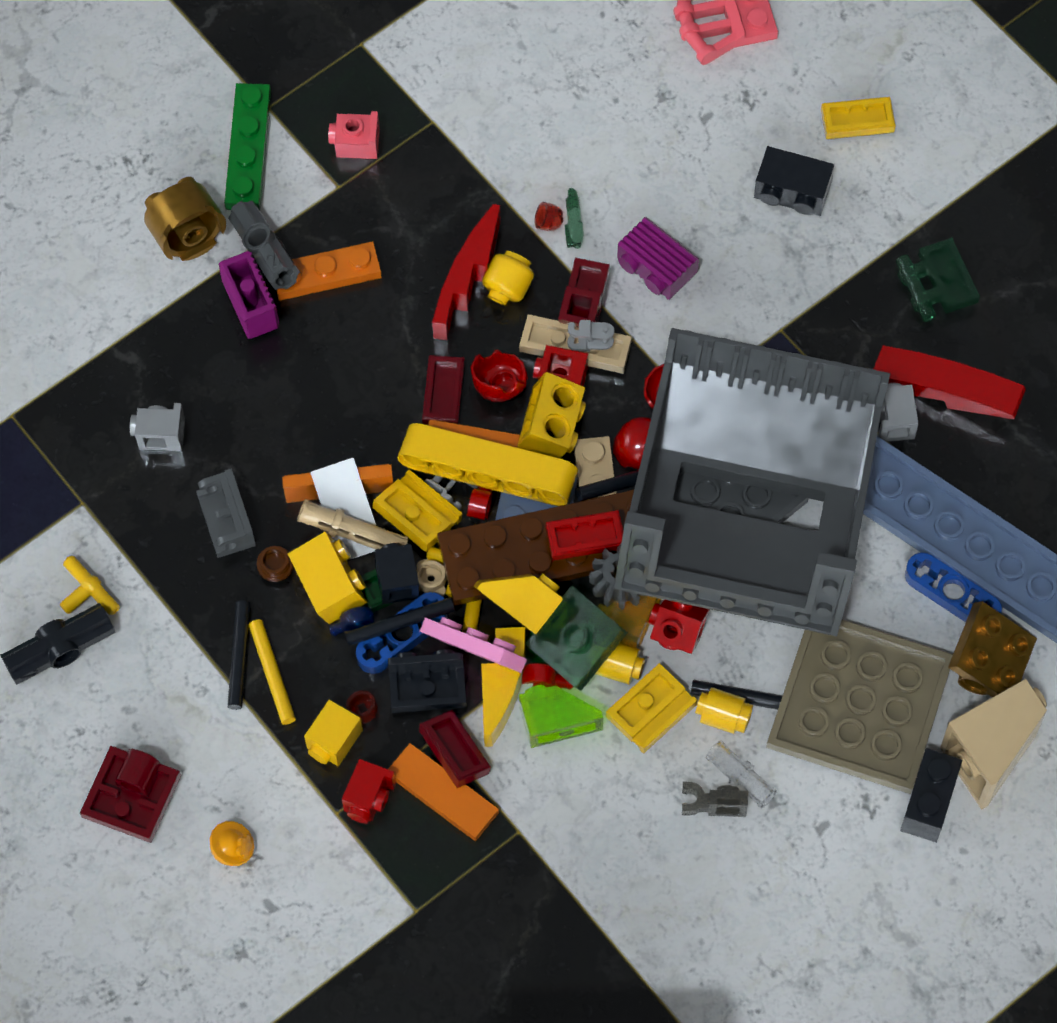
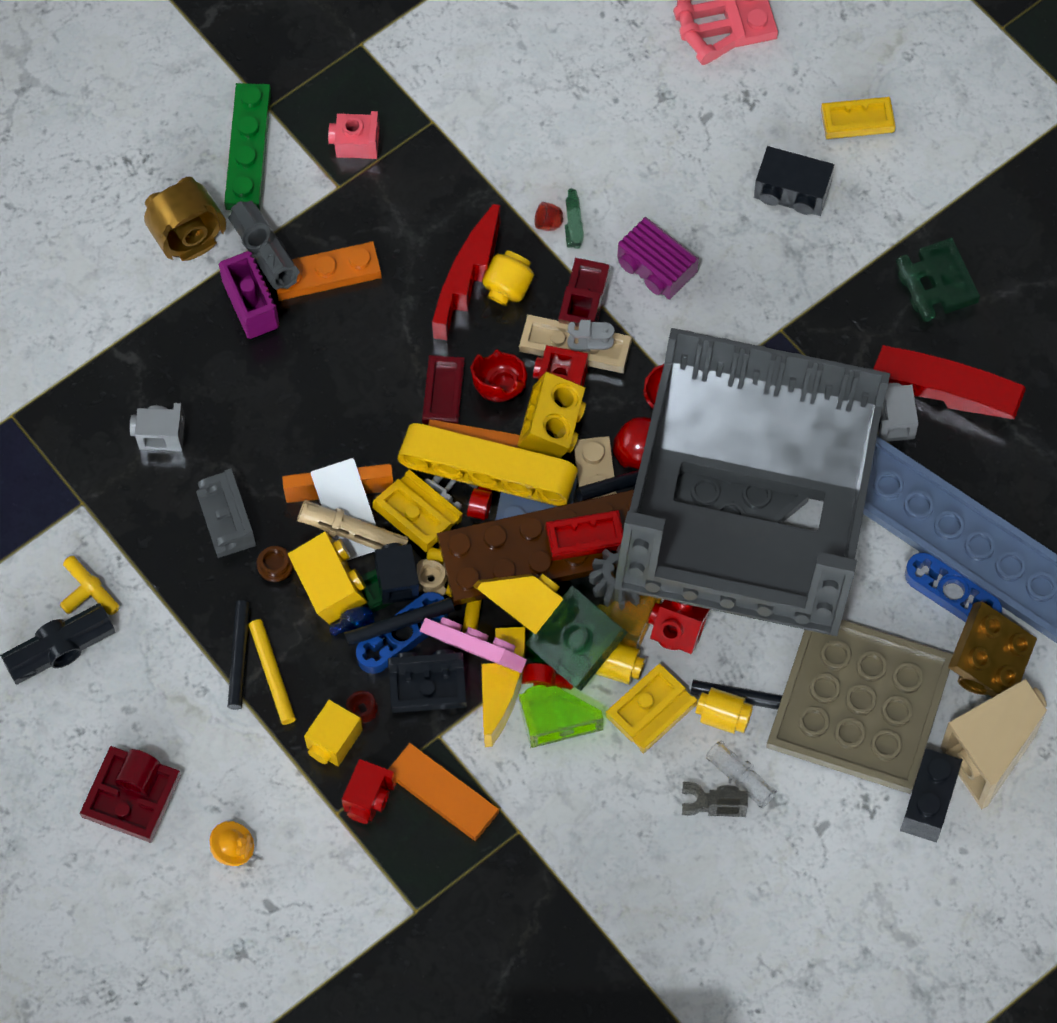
(454, 748): dark red tile -> none

